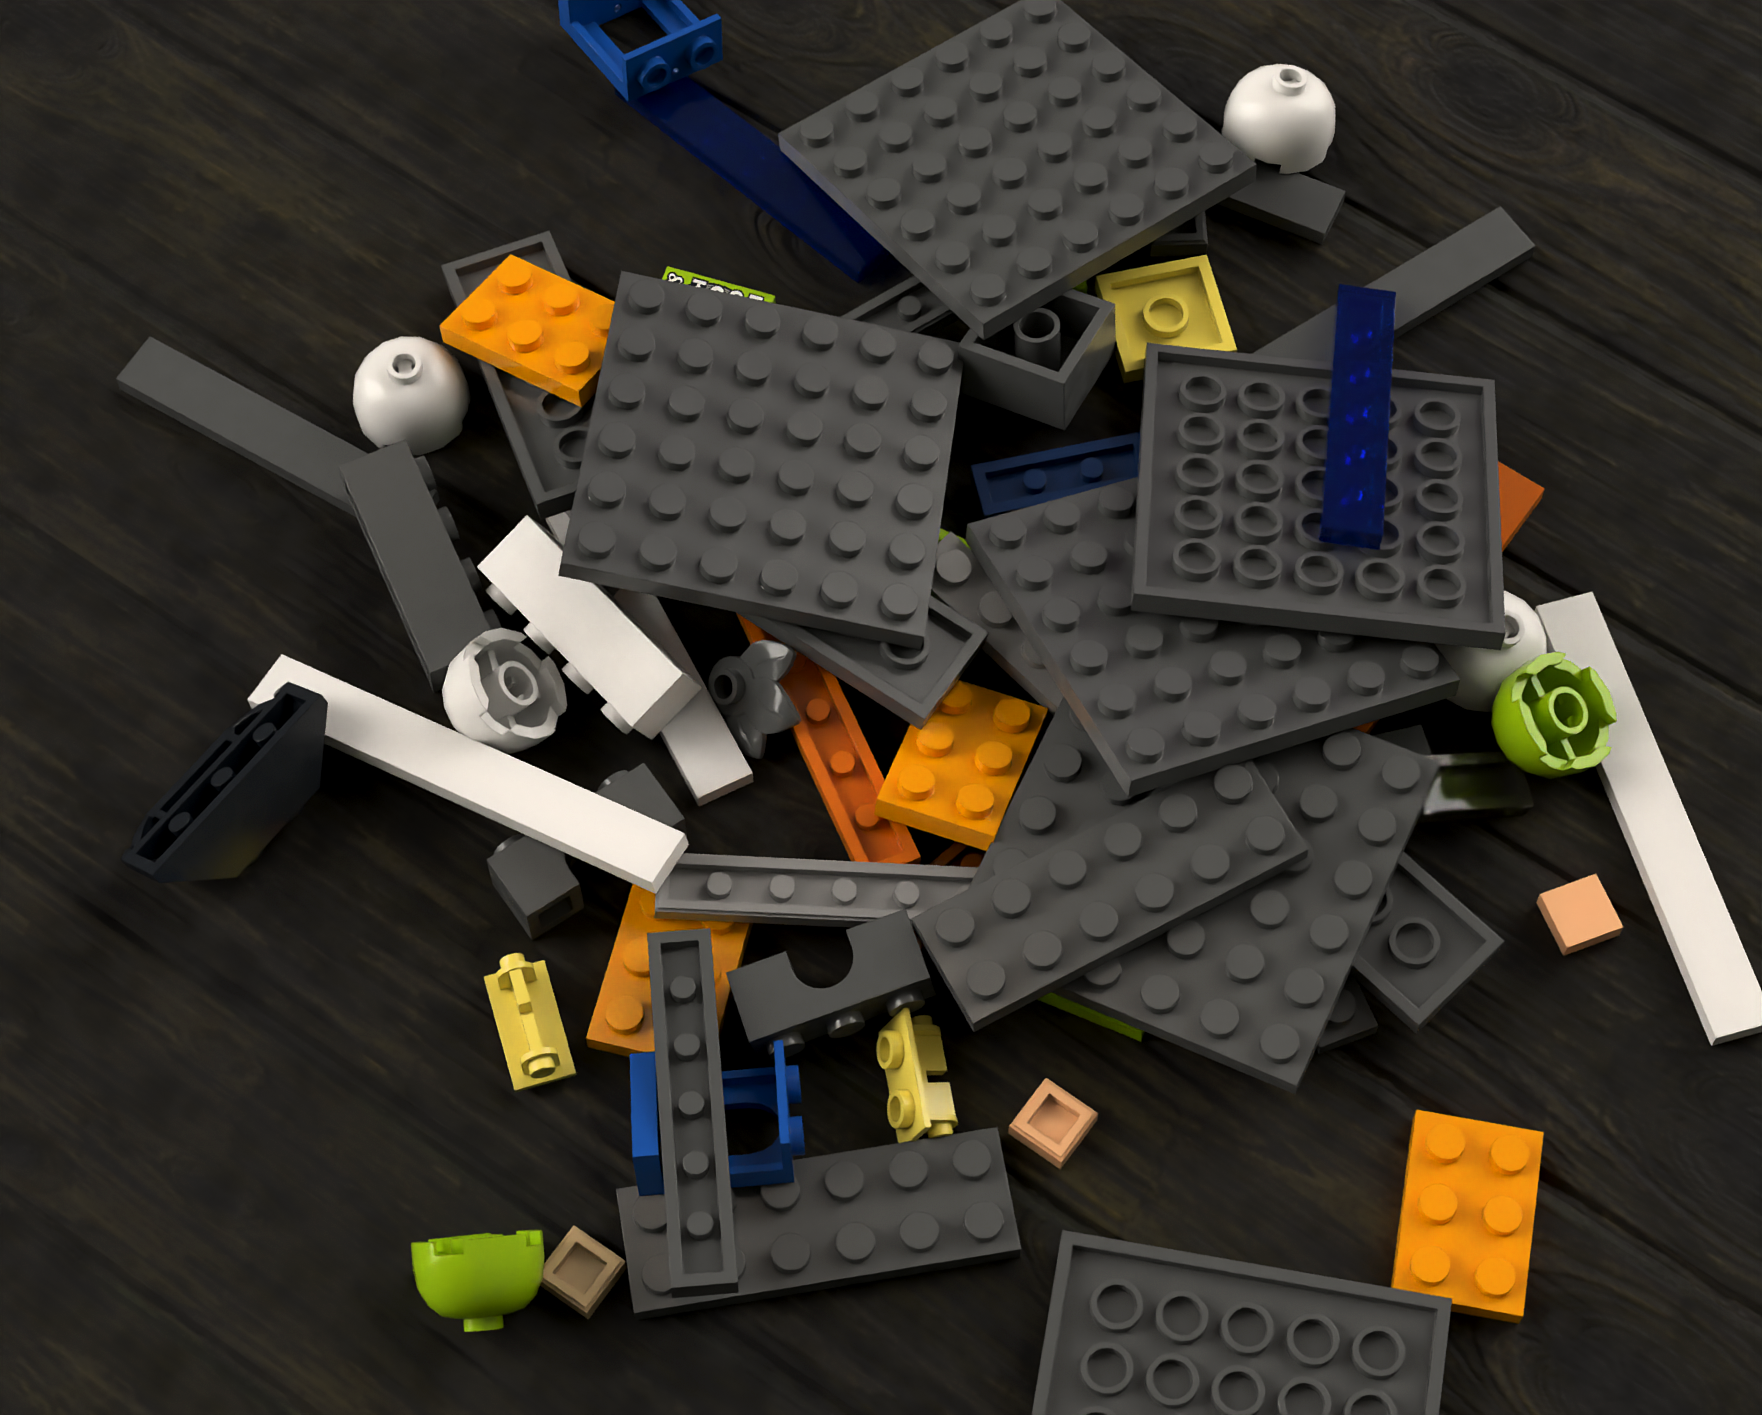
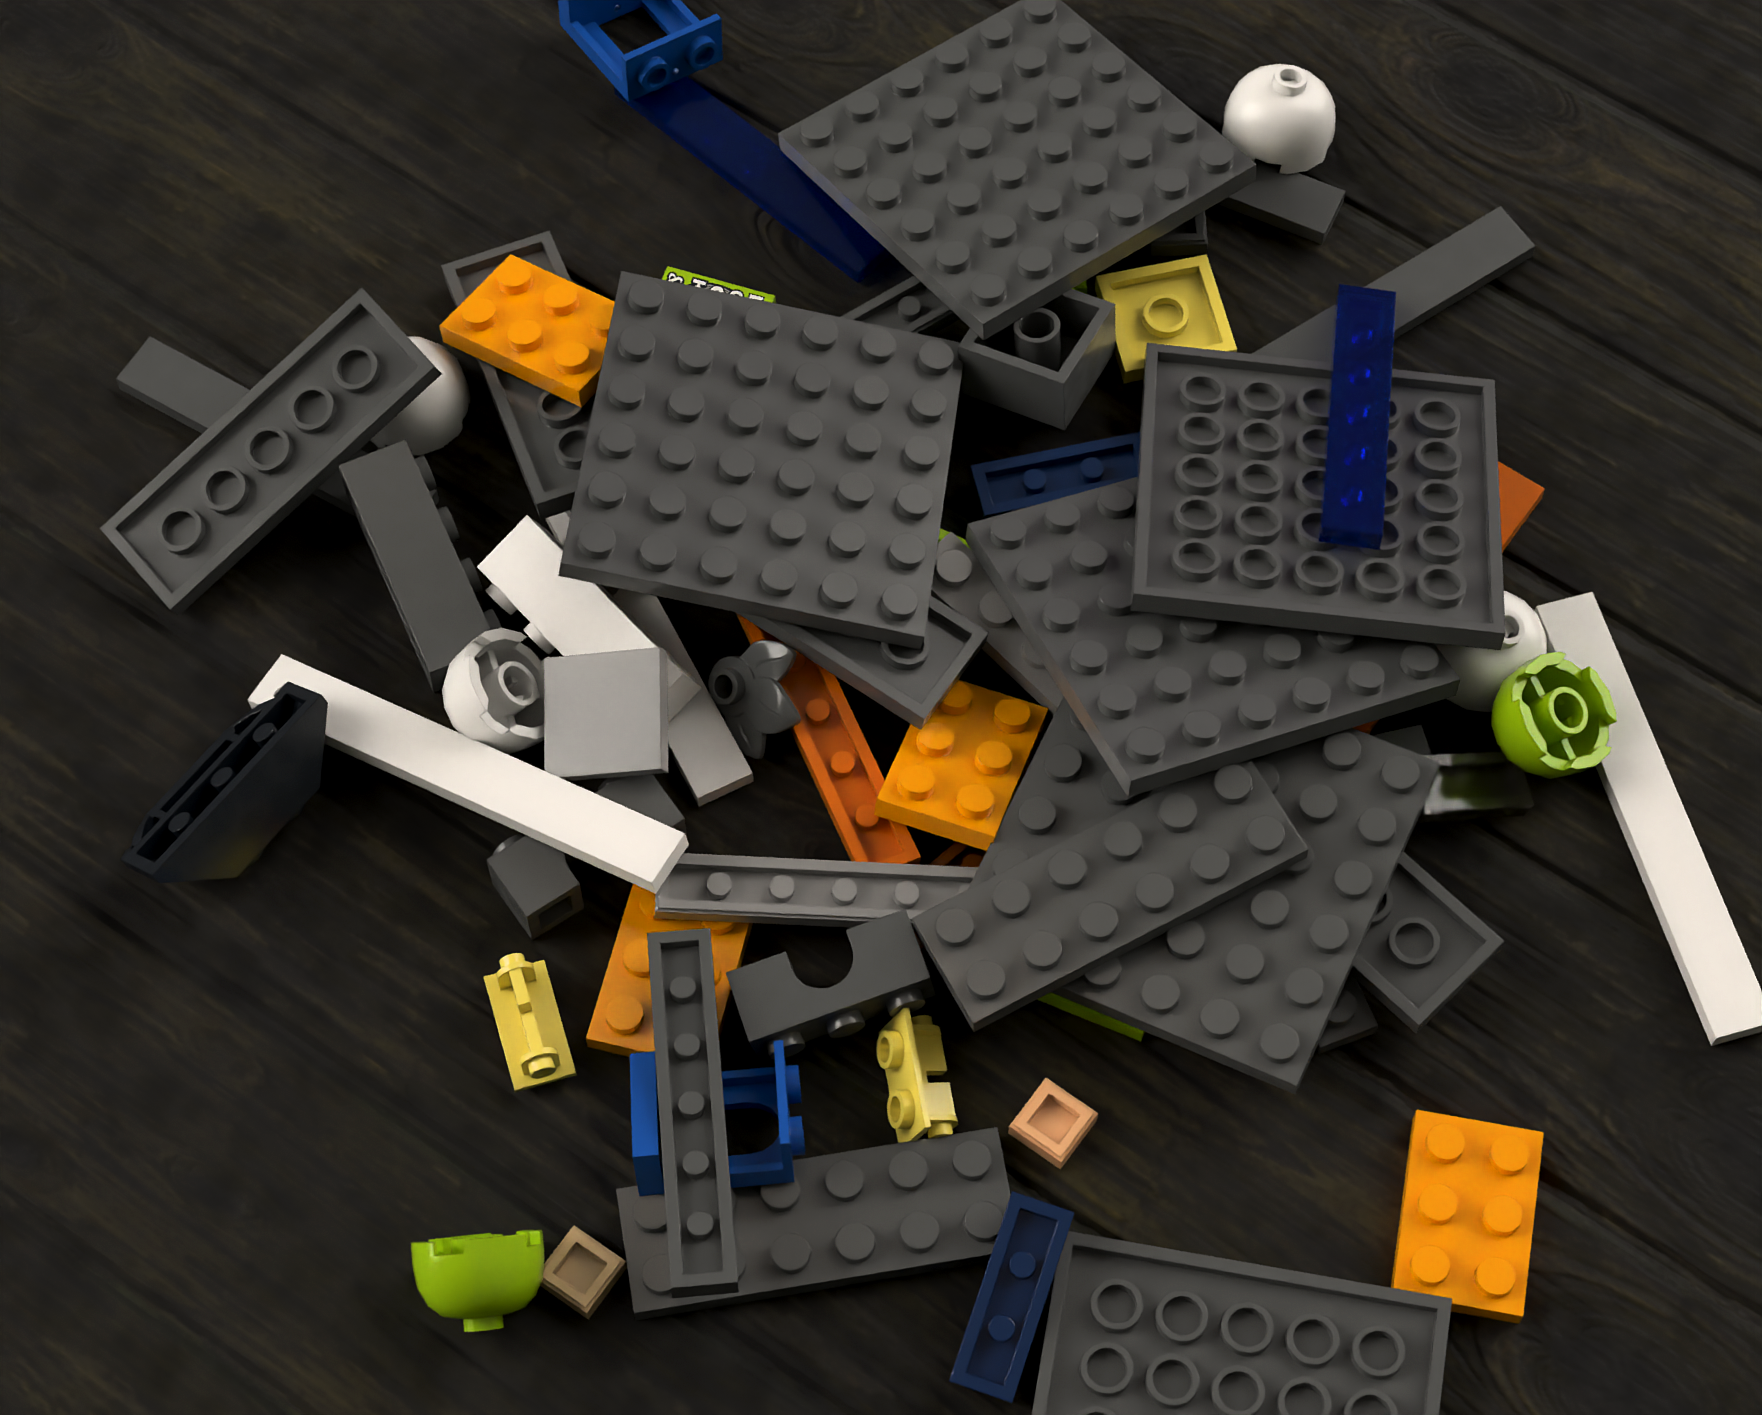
(270, 451): none -> dark grey plate
(606, 714): none -> light grey tile
(1011, 1297): none -> dark blue plate
(1579, 914): light nougat tile -> none

